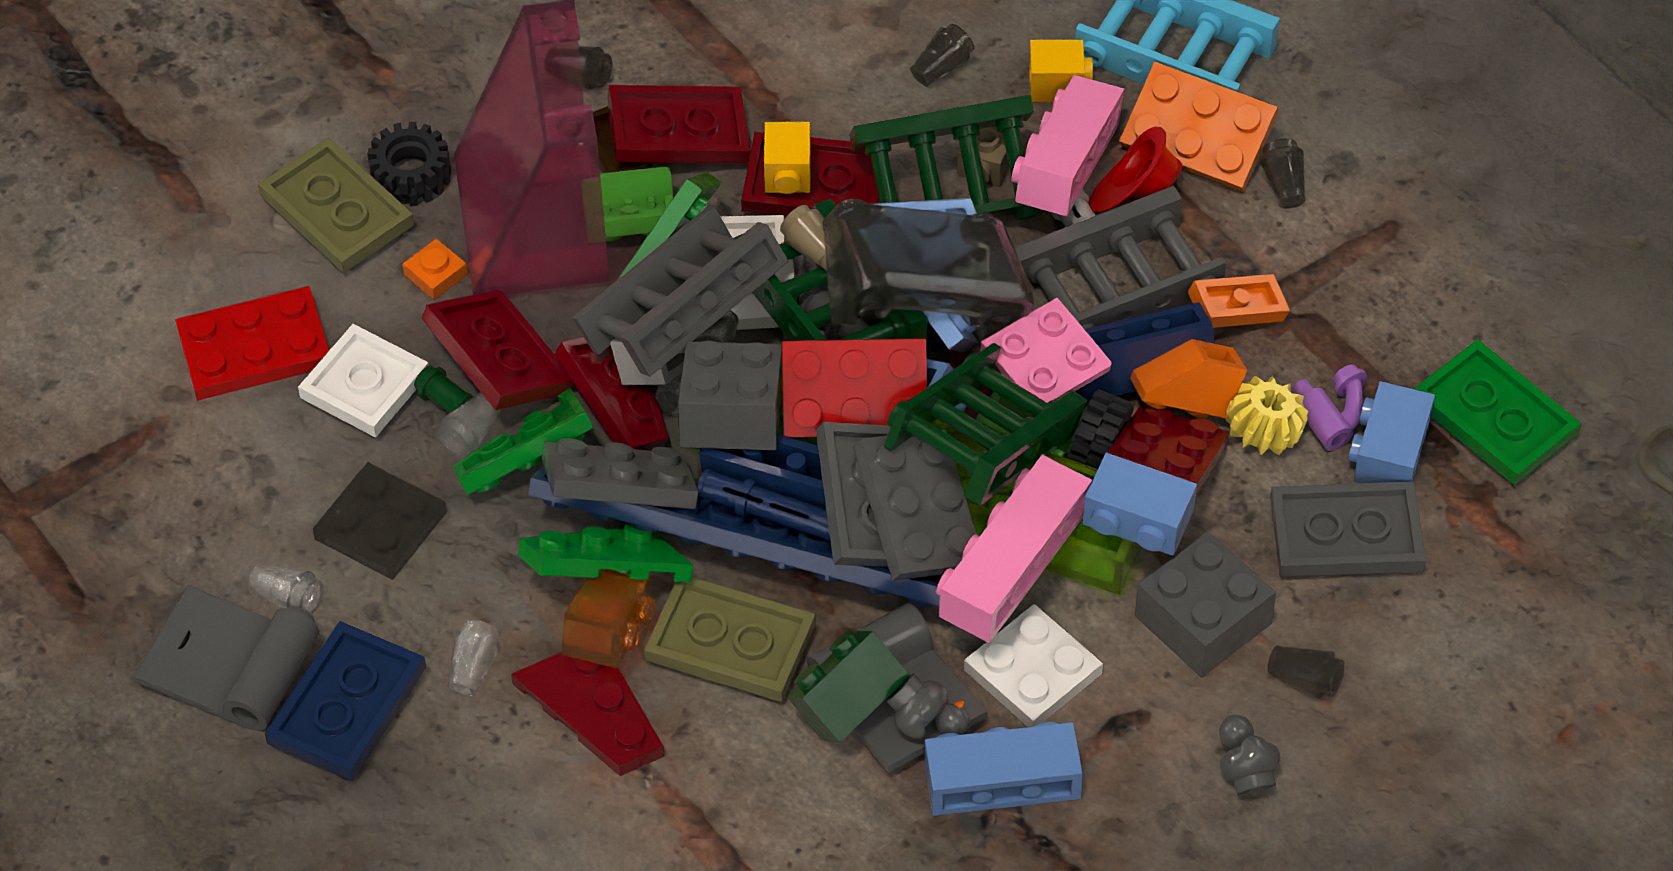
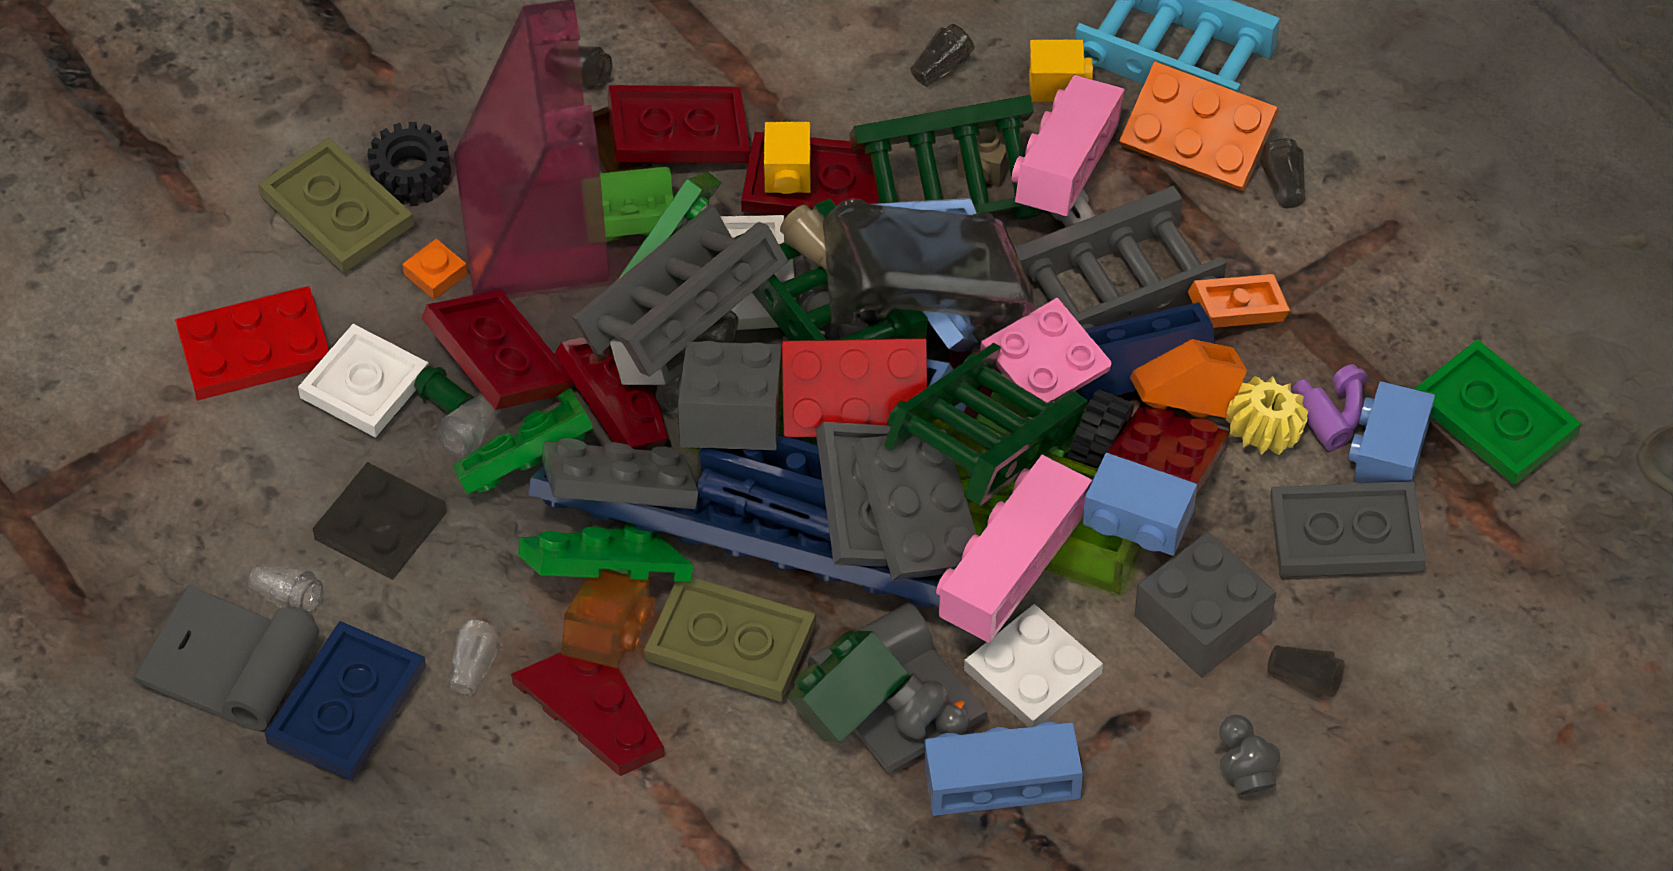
(1141, 172): red piece -> none

